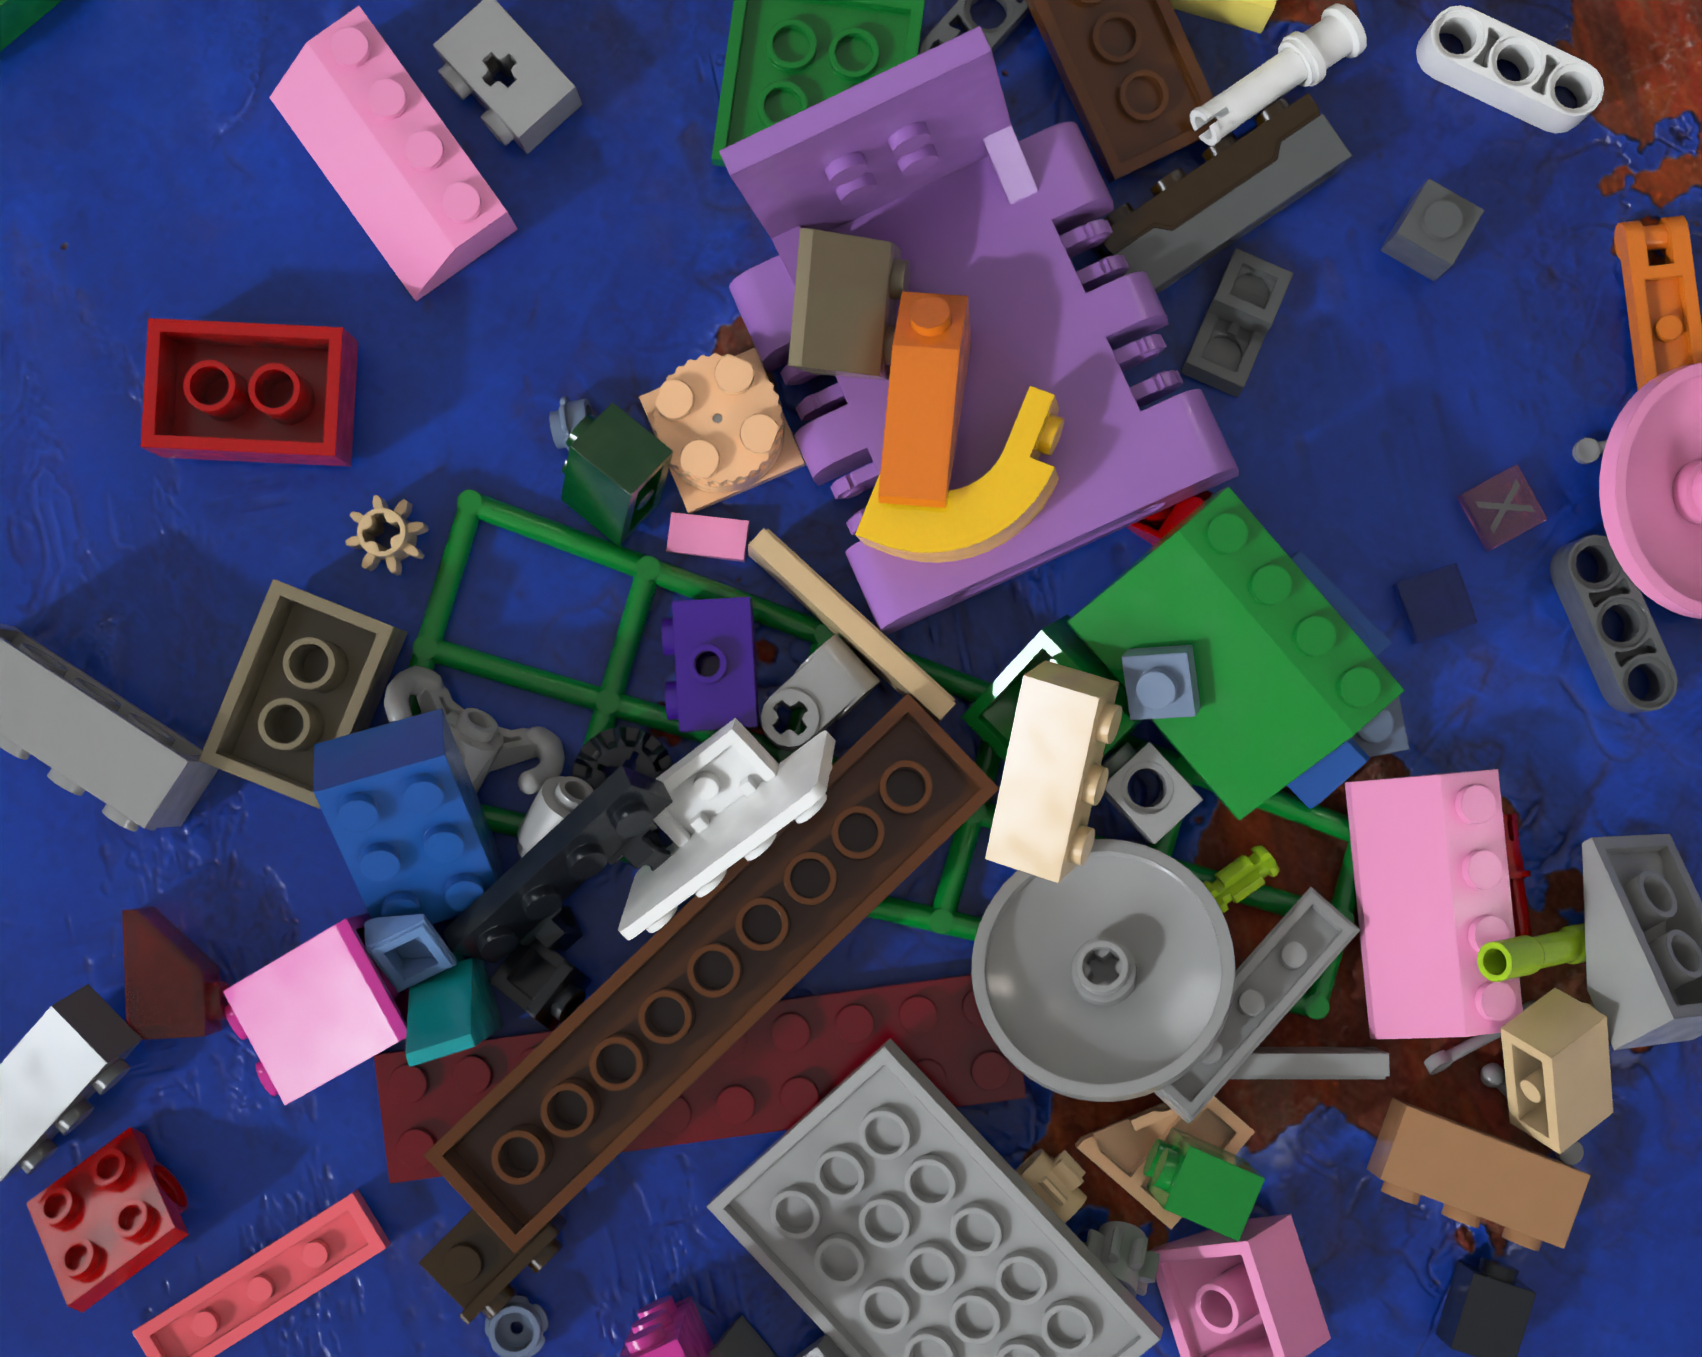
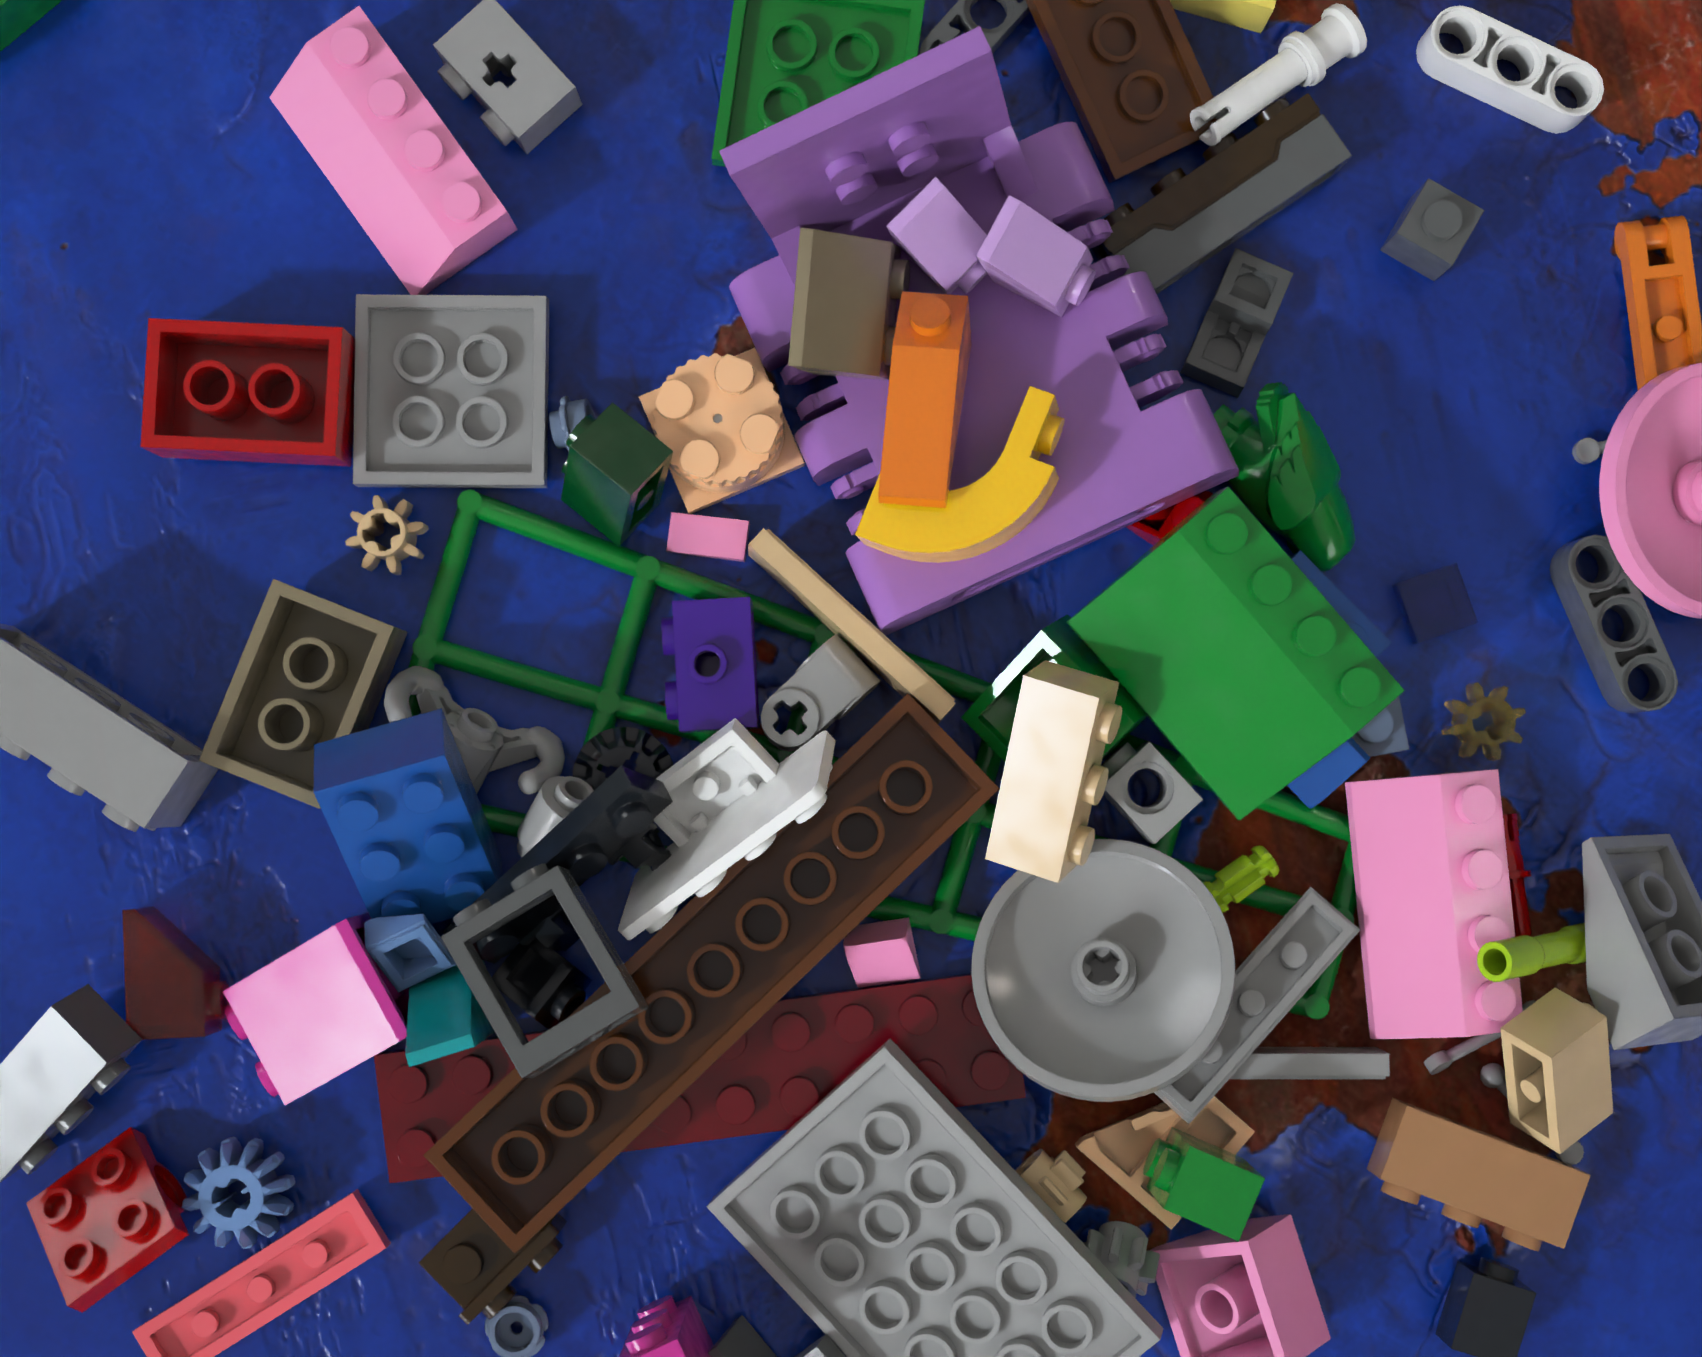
(216, 1202): none -> medium blue gear
(451, 391): none -> light grey plate
(578, 1030): none -> dark grey window
(882, 953): none -> bright pink slope
(940, 238): none -> lavender slope
(1036, 258): none -> lavender slope
(1161, 682): sand blue plate -> none
(1289, 475): none -> green animal
(1502, 508): clear pink tile -> none
(1503, 717): none -> clear yellow gear

